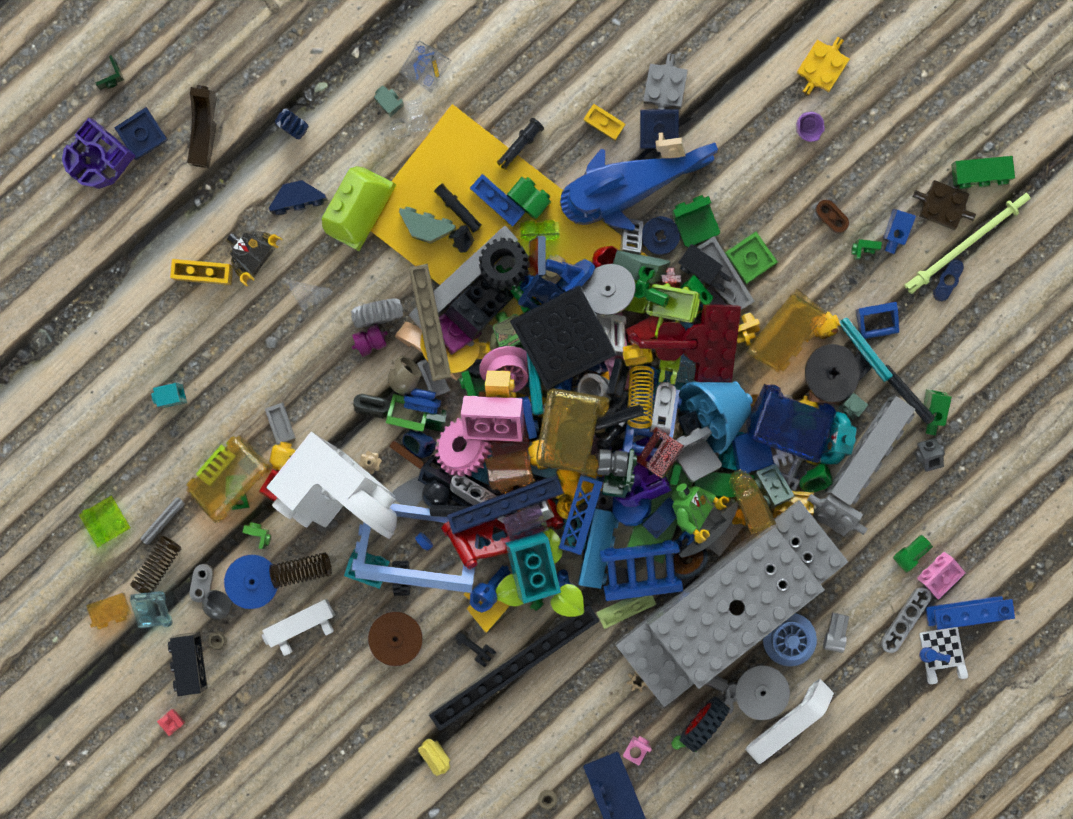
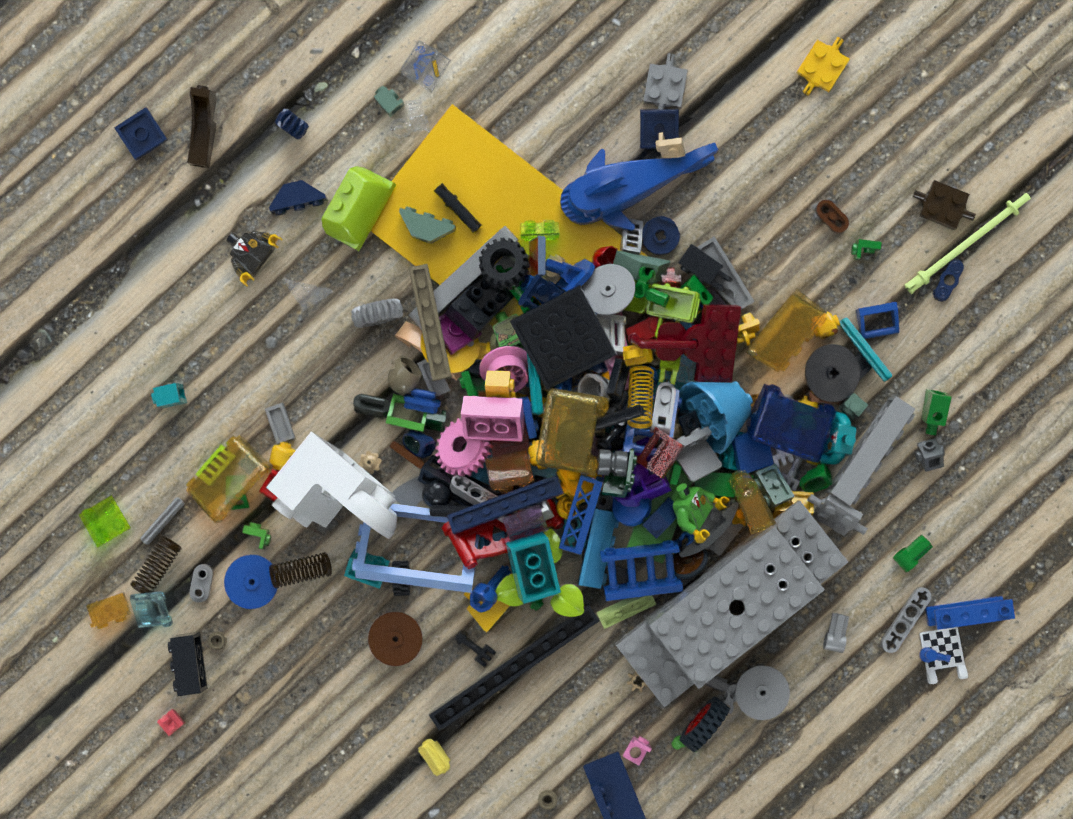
(111, 81): dark green bracket -> none
(117, 157): dark purple connector -> none
(201, 272): yellow brick -> none
(216, 604): dark grey hair -> none
(298, 623): white brick -> none
(372, 339): magenta wheel -> none
(424, 541): blue tile -> none
(462, 238): black tile -> none
(497, 200): blue plate -> none
(525, 137): black pin -> none
(529, 198): green brick -> none
(563, 578): blue arm -> none
(604, 122): yellow plate -> none
(695, 221): green bracket -> none
(751, 257): bright green tile -> none
(791, 641): light blue piece -> none
(792, 724): white beam -> none
(810, 126): medium lavender hair -> none
(901, 221): blue torso -> none
(910, 397): black axle -> none
(941, 575): bright pink bracket -> none
(983, 172): green brick -> none

